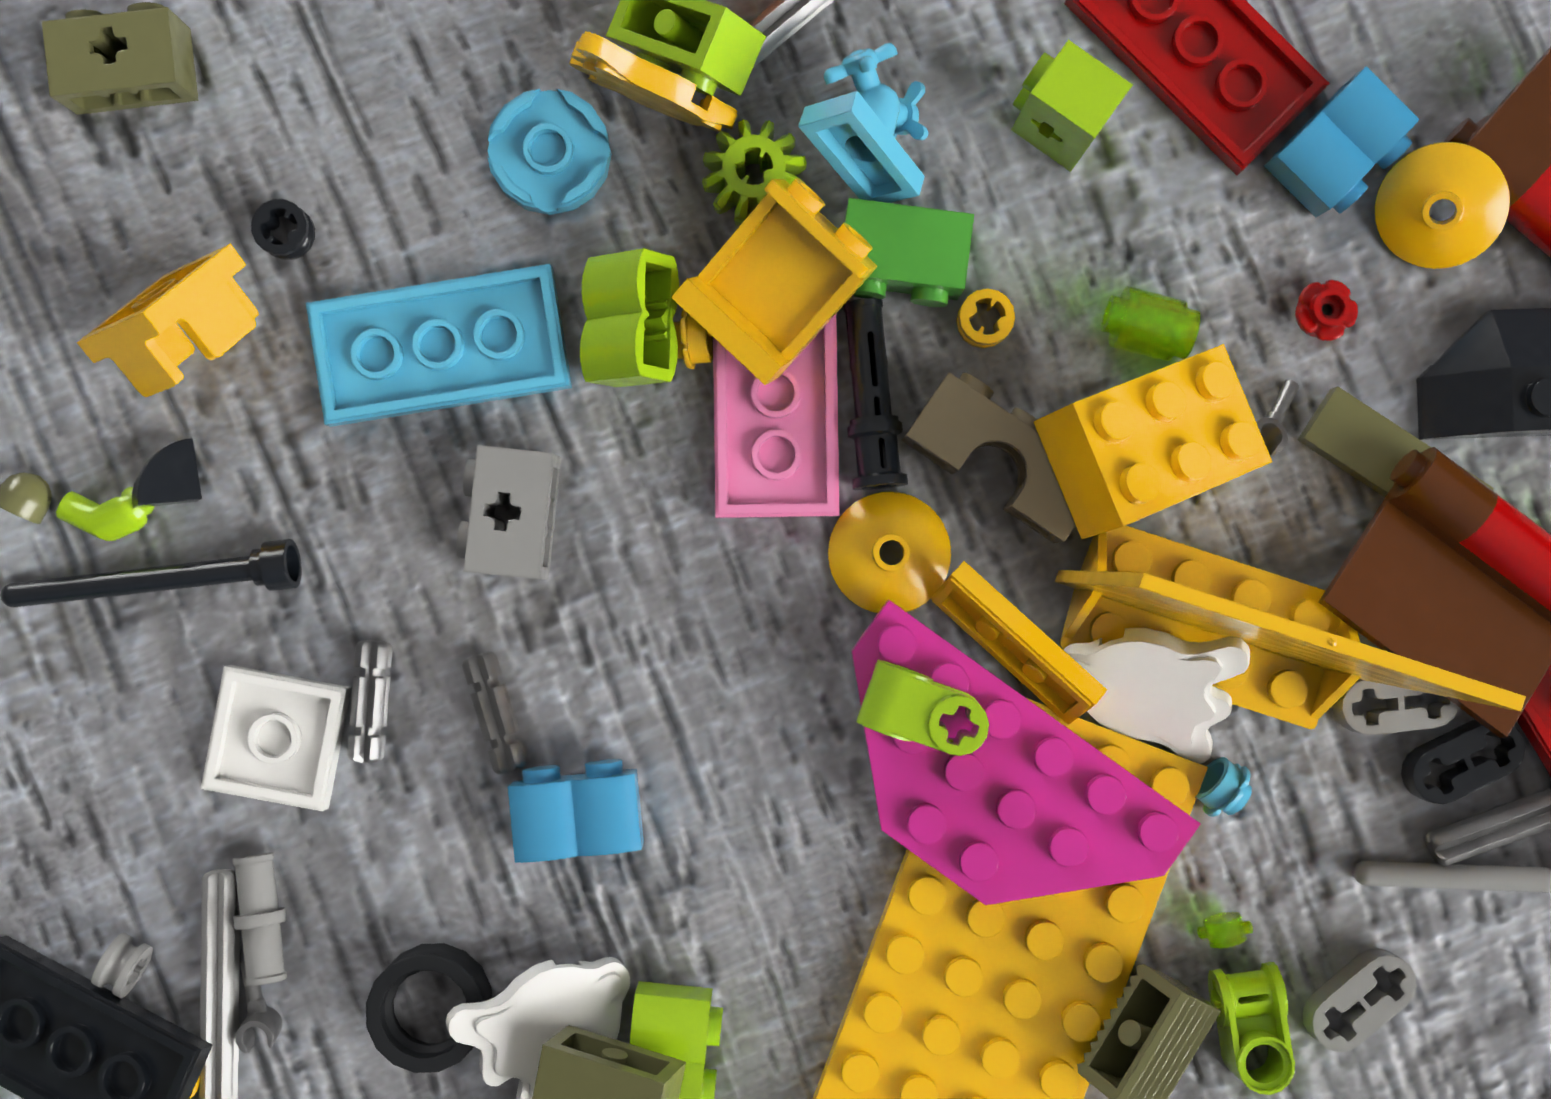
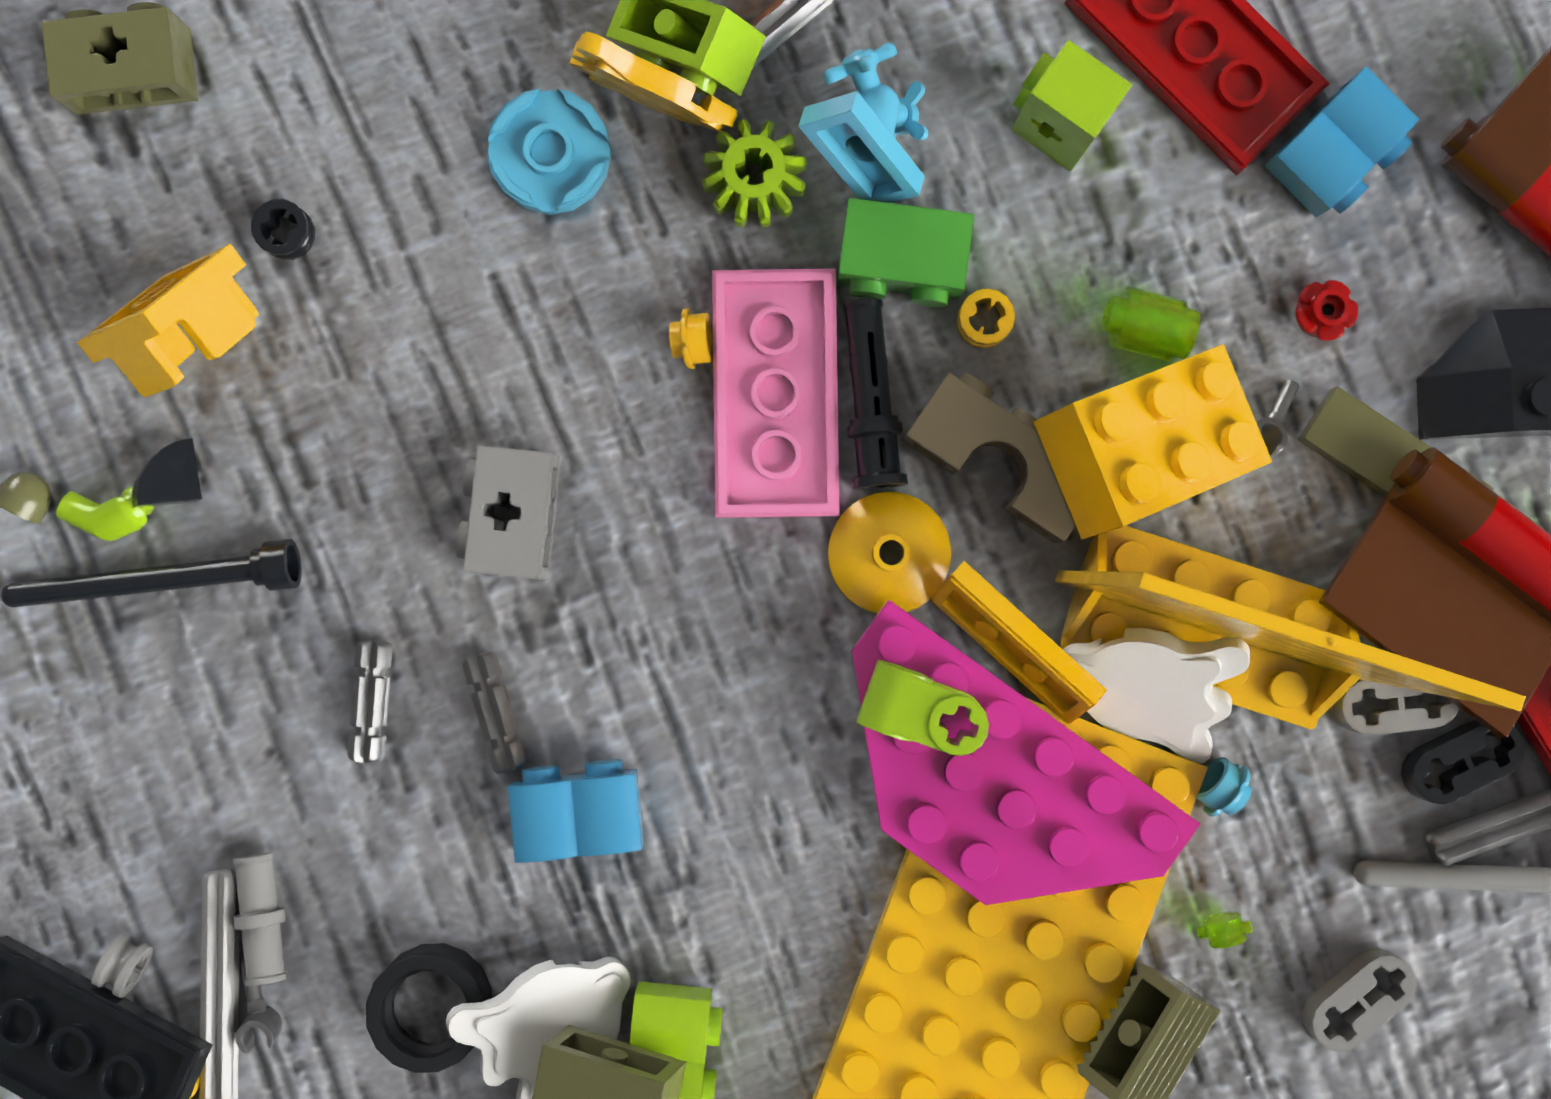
(276, 738): white tile -> none
(438, 345): medium azure tile -> none
(629, 318): lime brick -> none
(777, 280): yellow panel -> none
(1250, 1016): lime piece -> none
(1437, 173): yellow dish -> none

